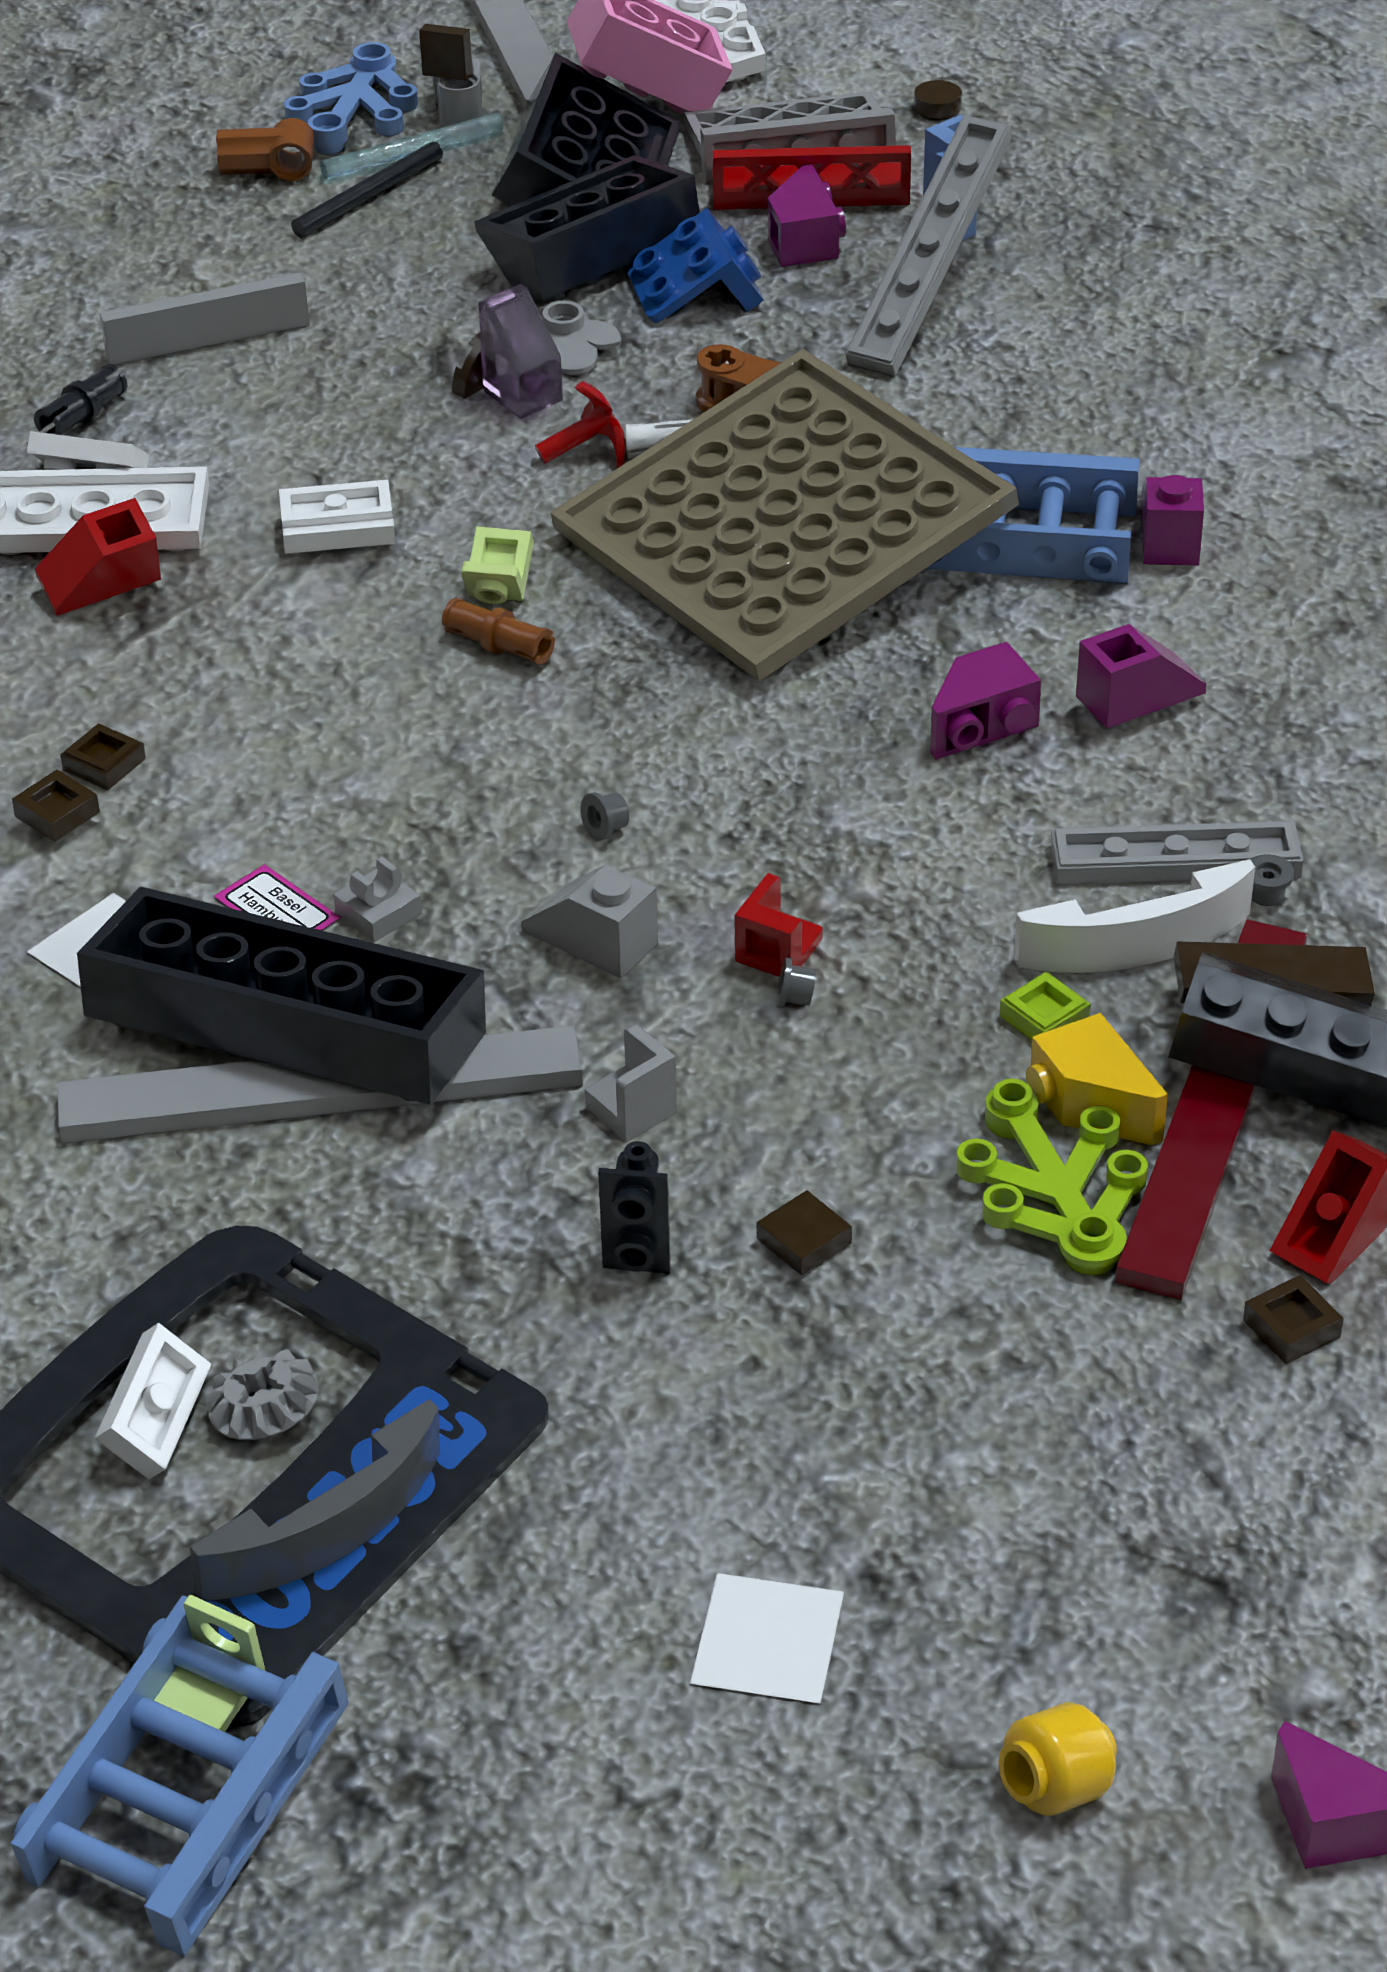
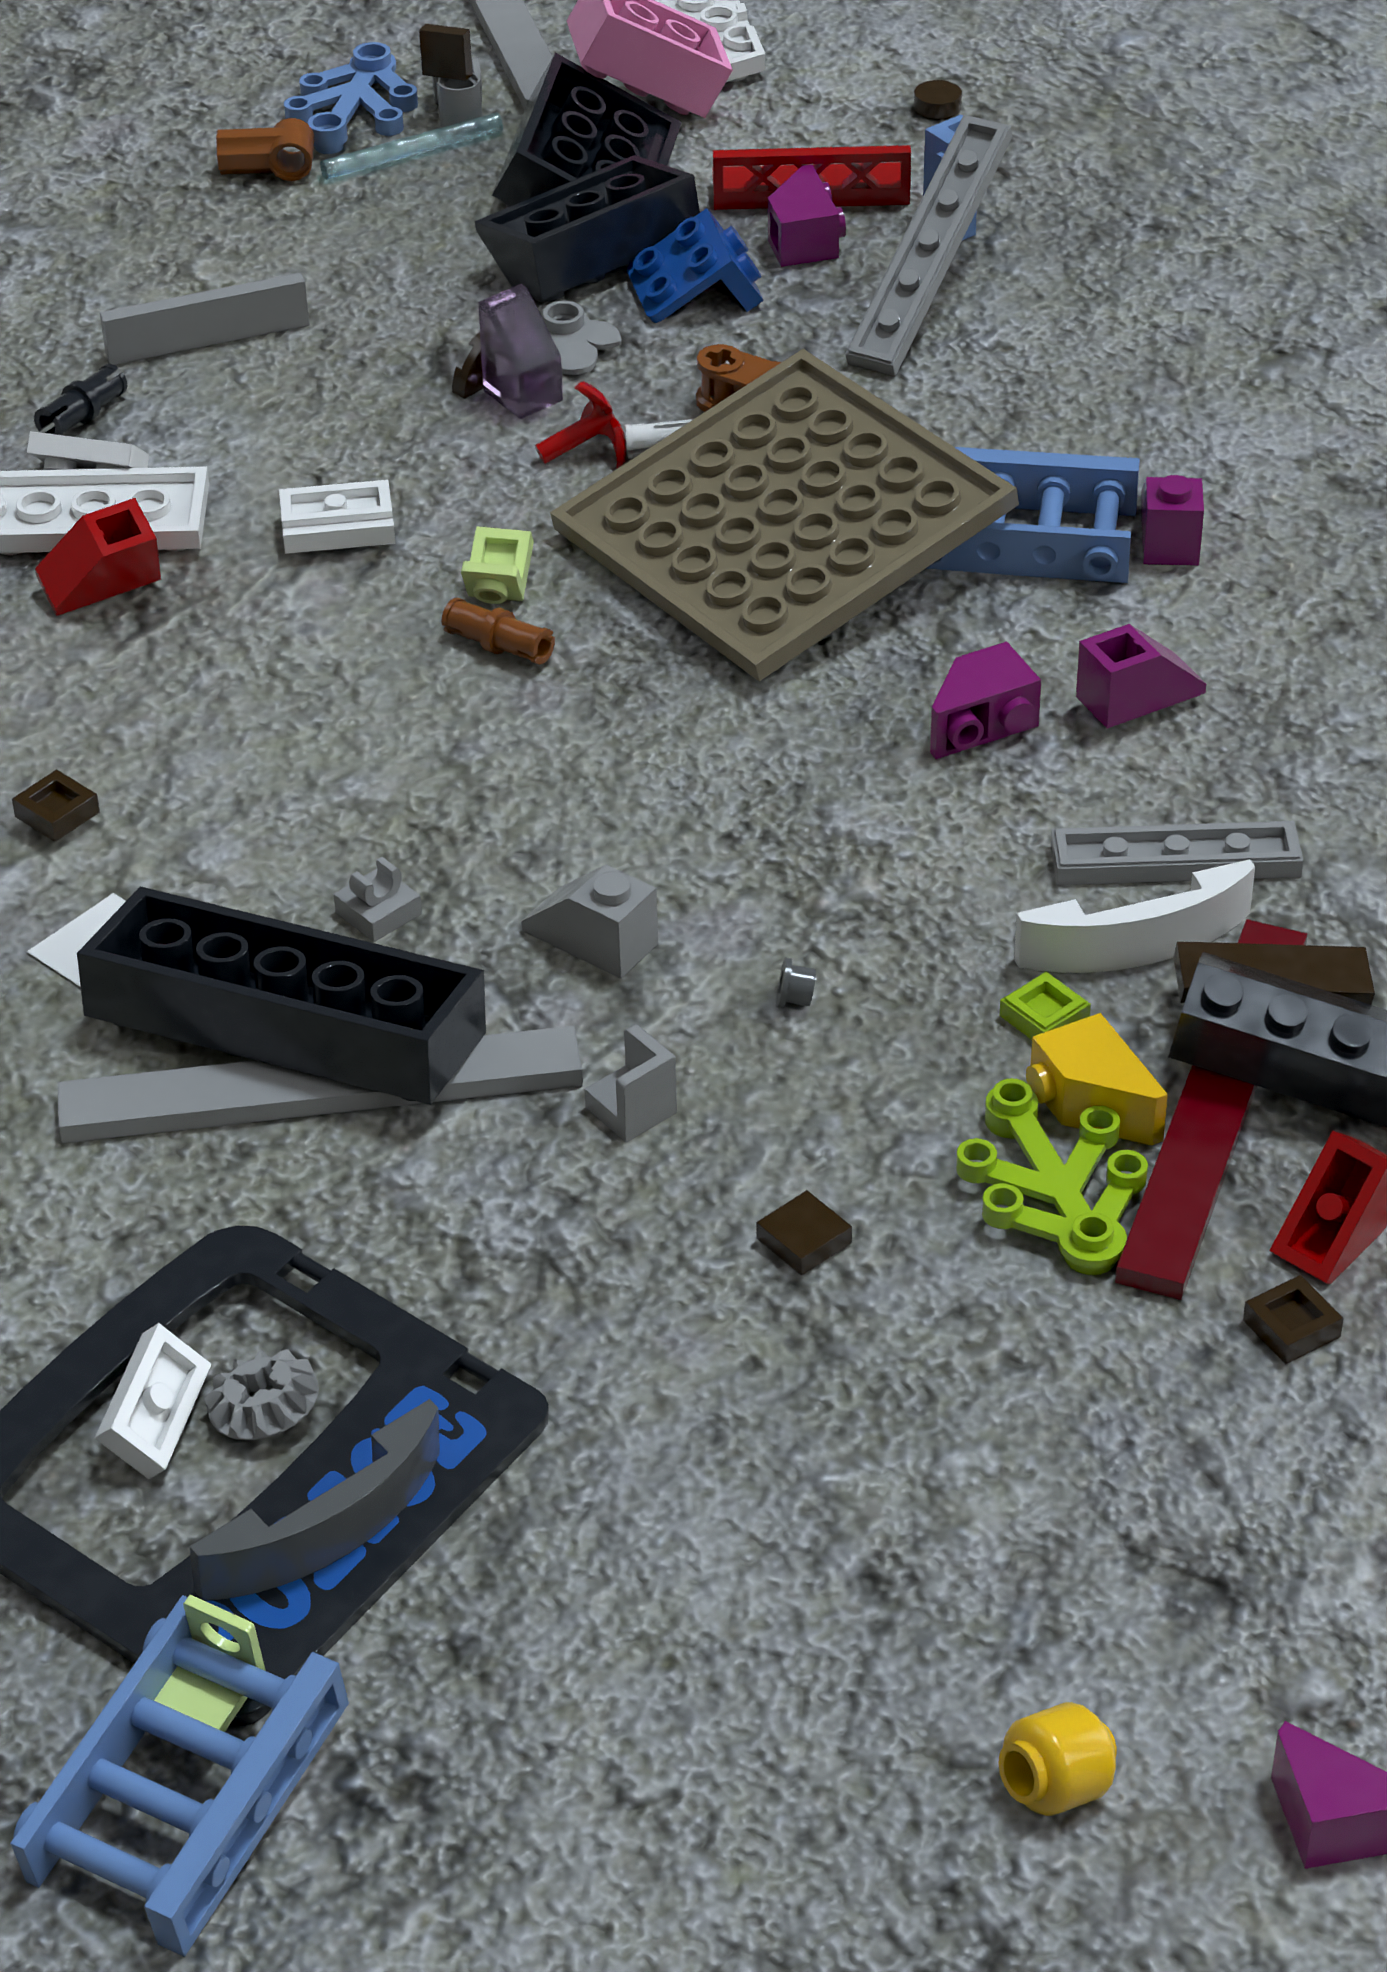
(103, 756): dark brown tile -> none
(275, 897): sticker -> none
(366, 189): black bar -> none
(603, 814): dark grey piece -> none
(635, 1212): black hinge -> none
(767, 1638): white sticker -> none
(768, 935): red panel -> none
(798, 123): light grey fence -> none
(1271, 879): dark grey piece -> none

